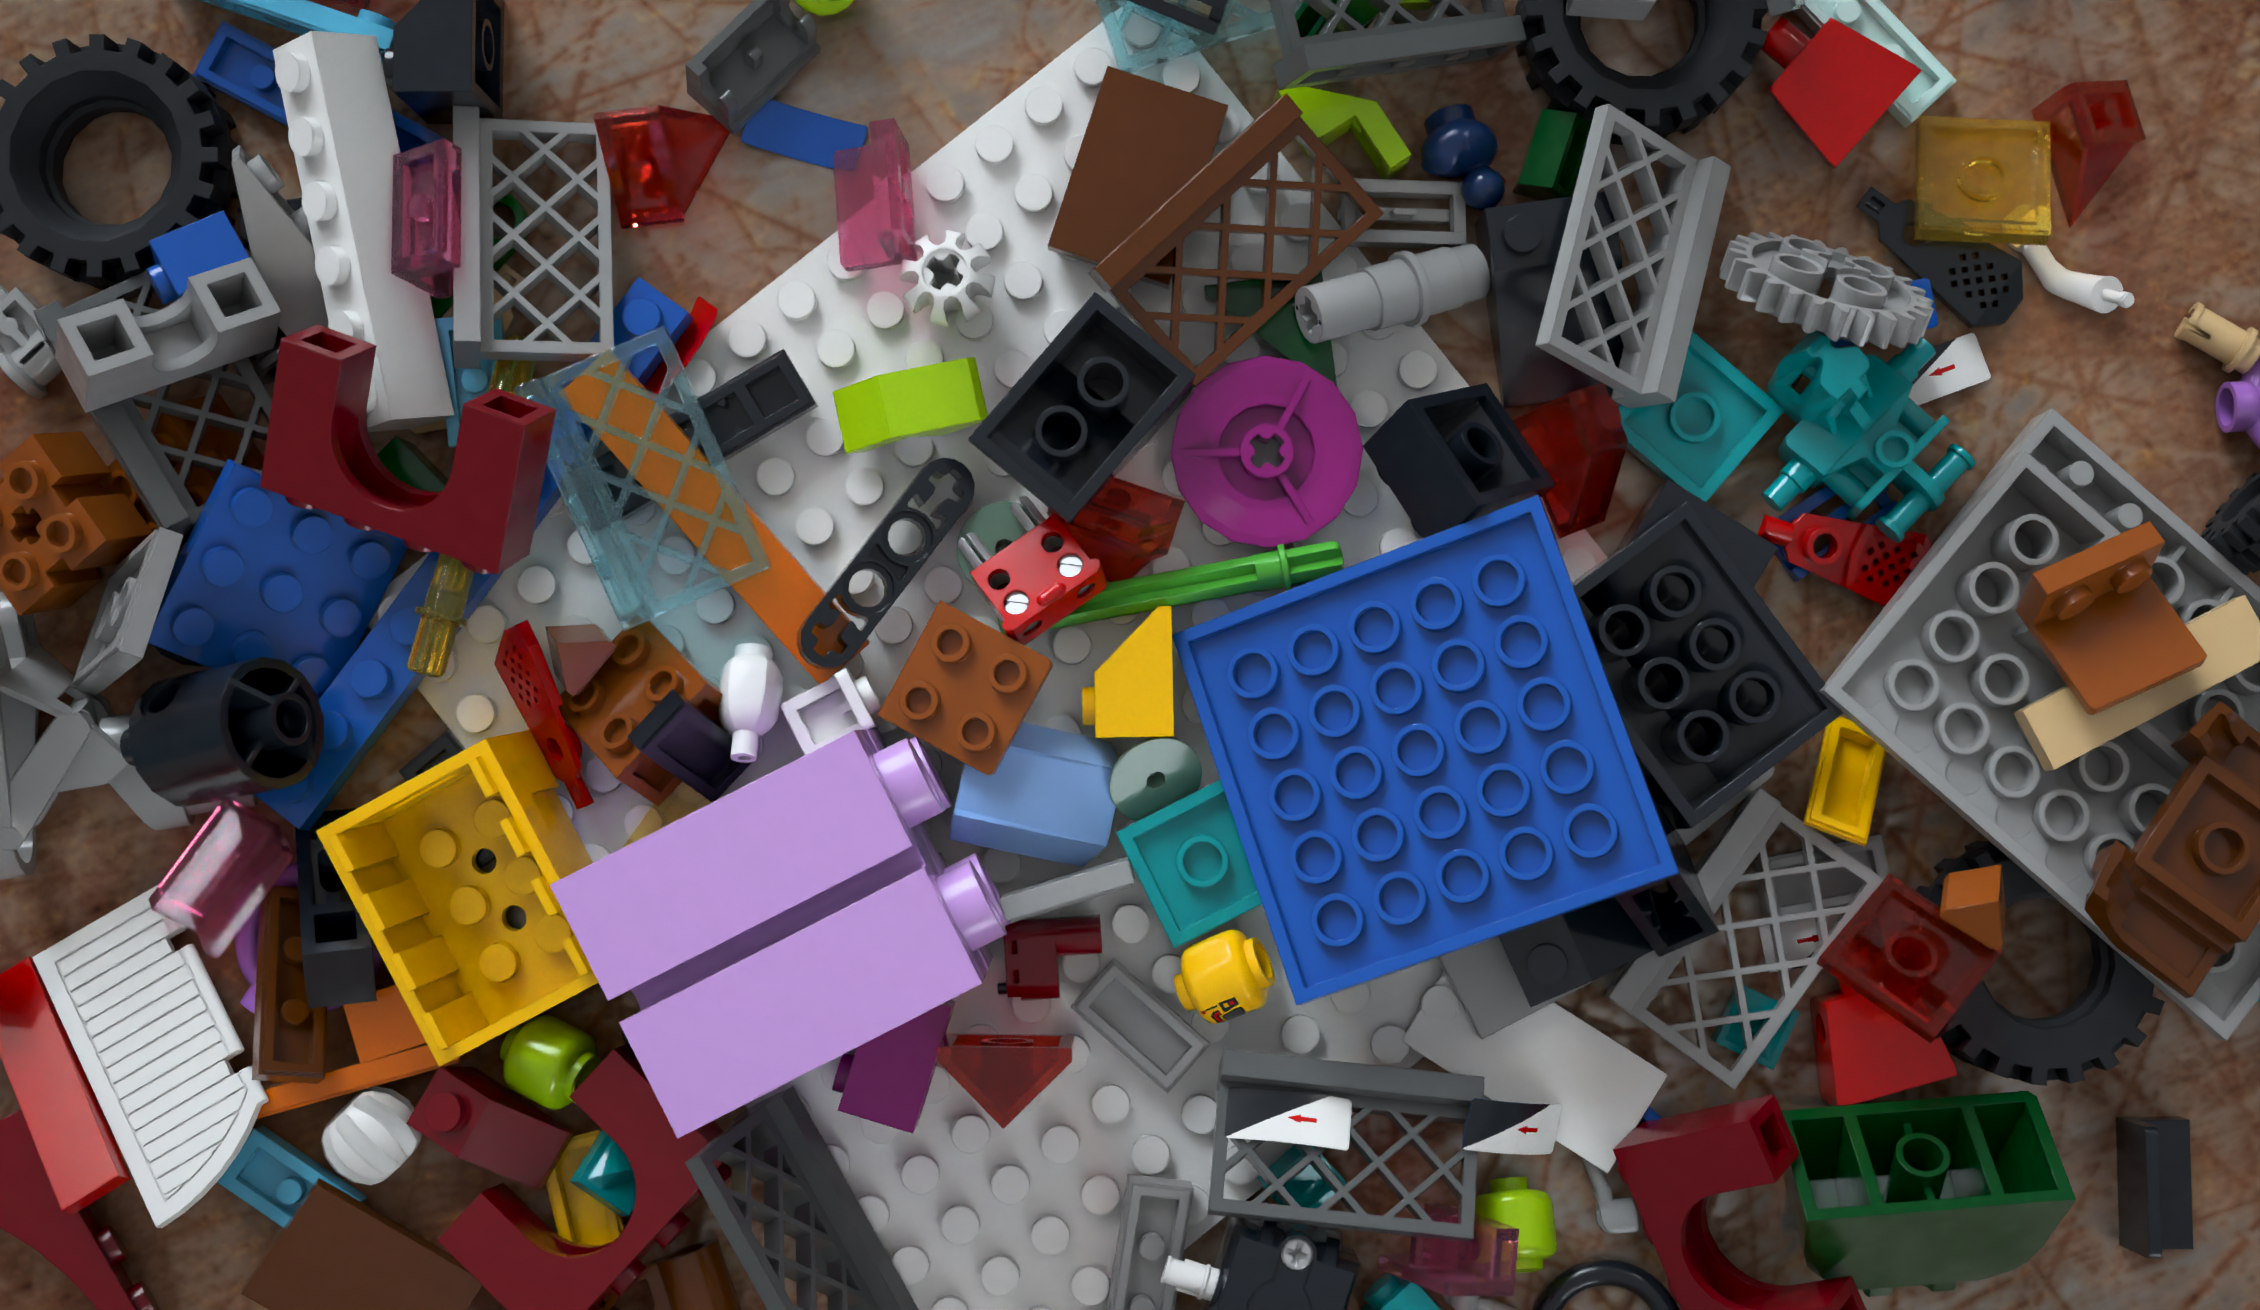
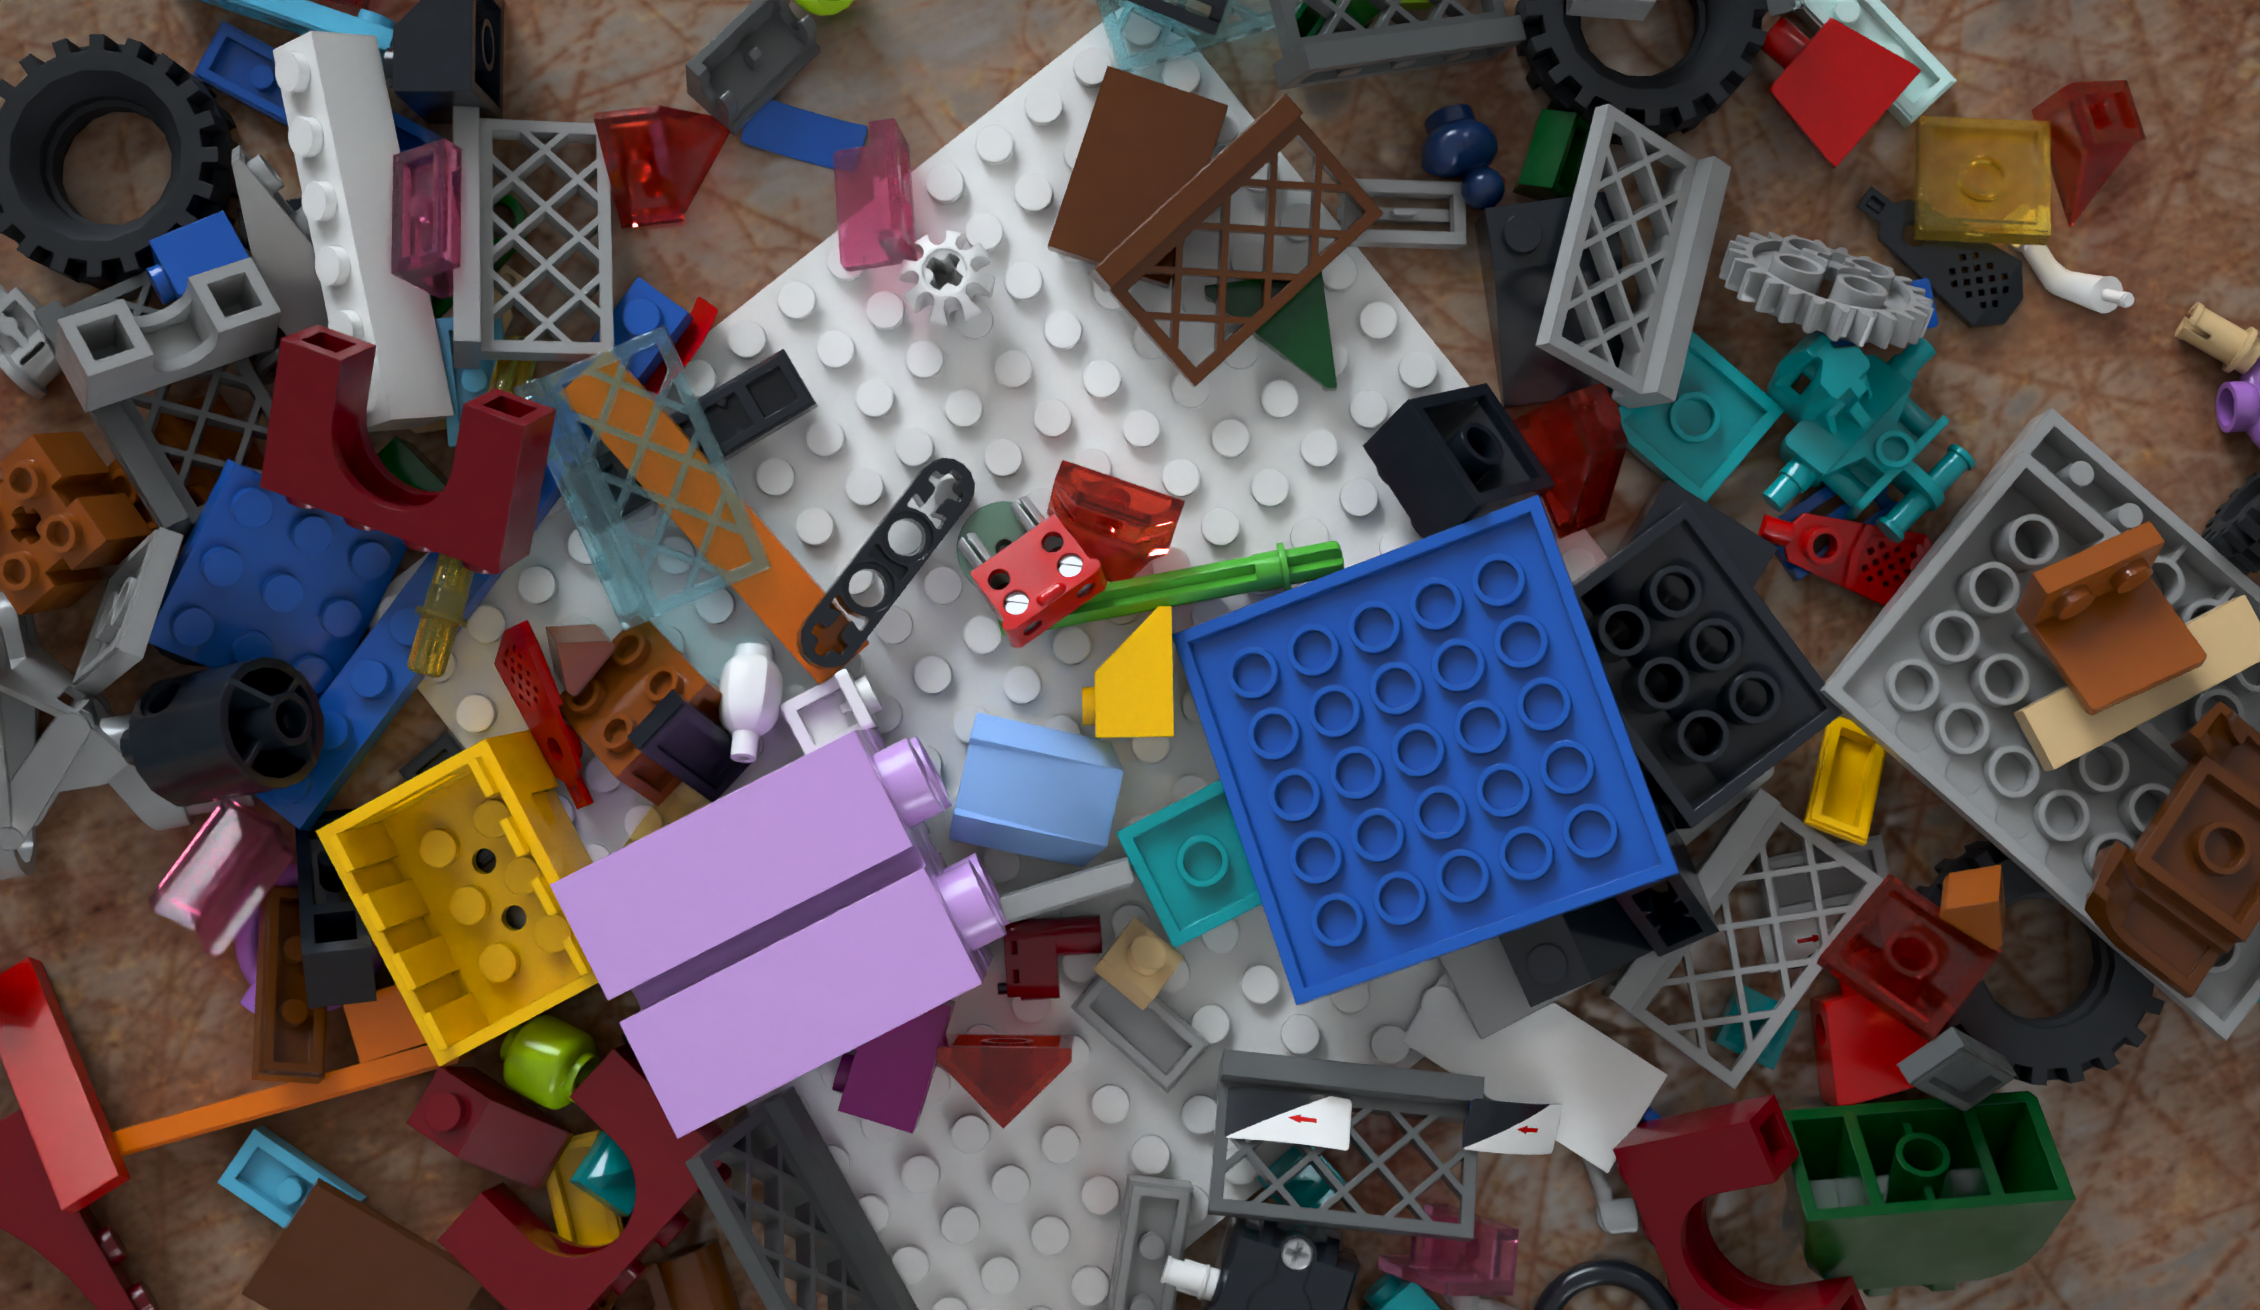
(154, 1052): white piece -> none
(370, 1136): white piece -> none
(910, 404): lime slope -> none
(966, 688): dark orange bracket -> none
(1084, 408): black slope -> none
(1138, 963): none -> tan plate
(1154, 776): sand green piece -> none
(1224, 976): yellow head -> none
(1265, 402): magenta piece -> none
(1335, 114): lime slope -> none
(1393, 292): light grey piece -> none
(1525, 1209): lime head -> none
(1952, 368): white sticker -> none
(1957, 1069): none -> dark grey tile
(2154, 1184): black panel -> none

